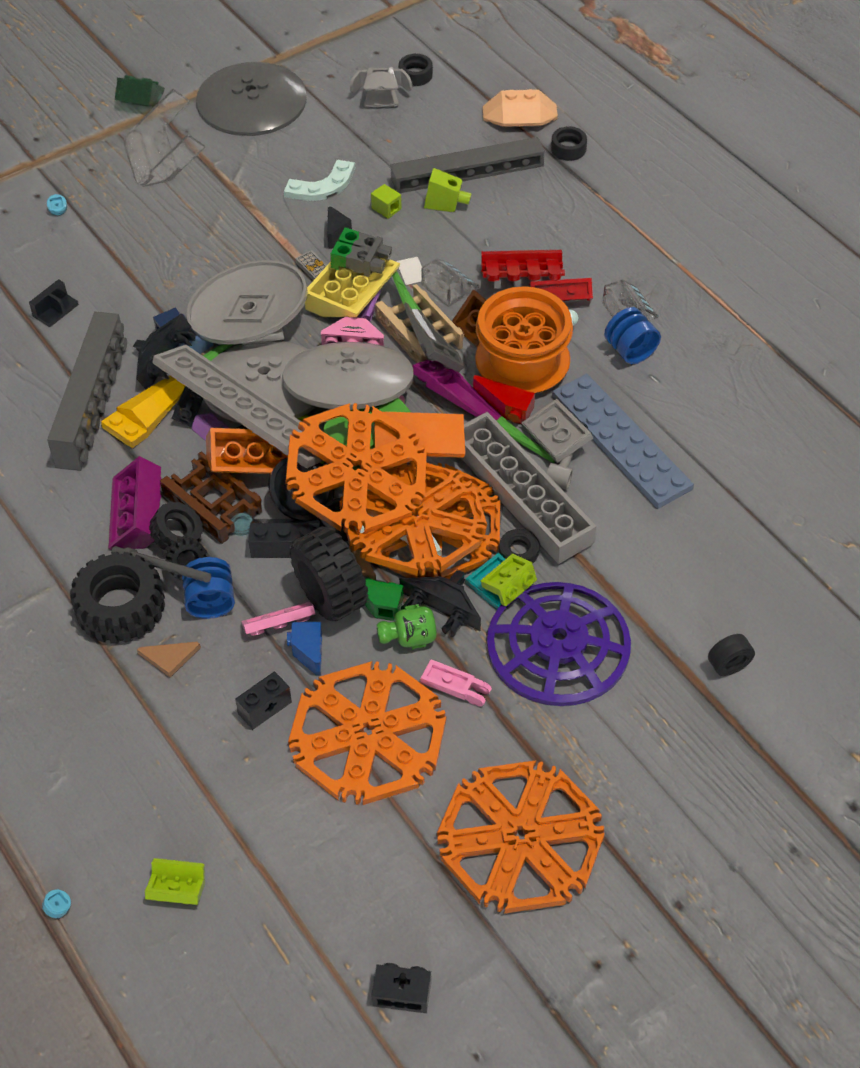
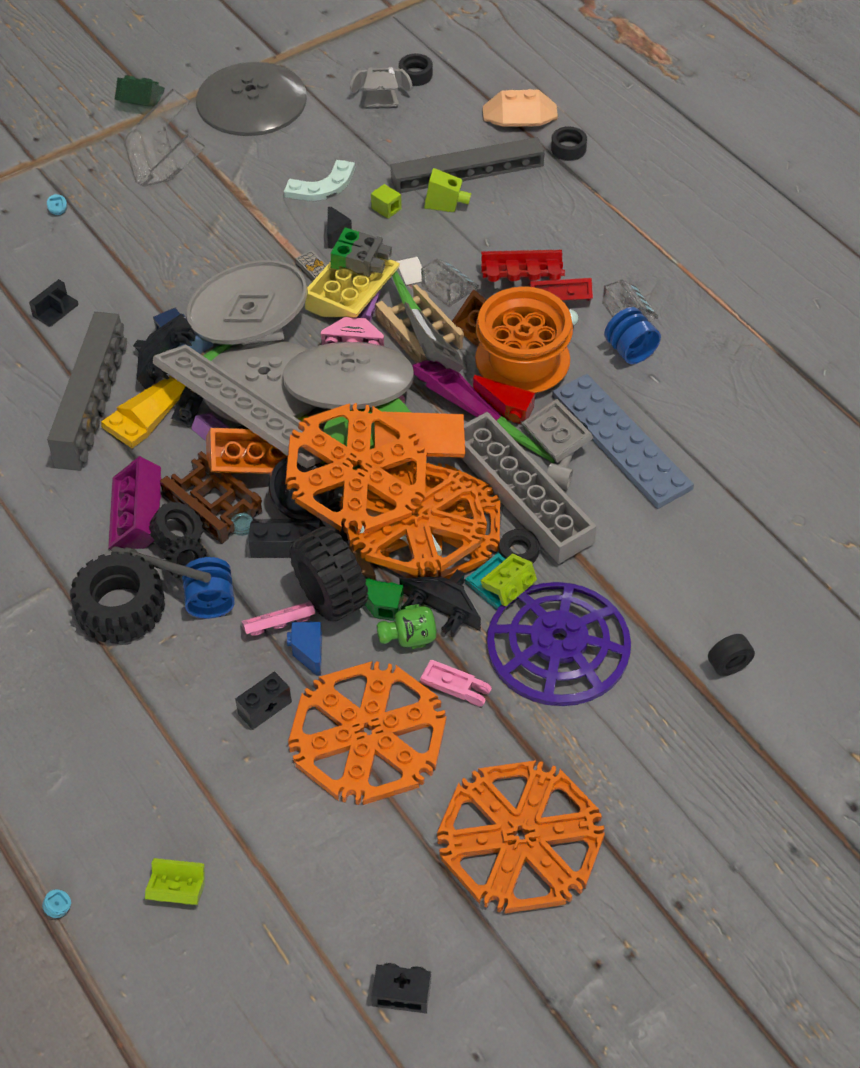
(169, 657): medium nougat tile -> none

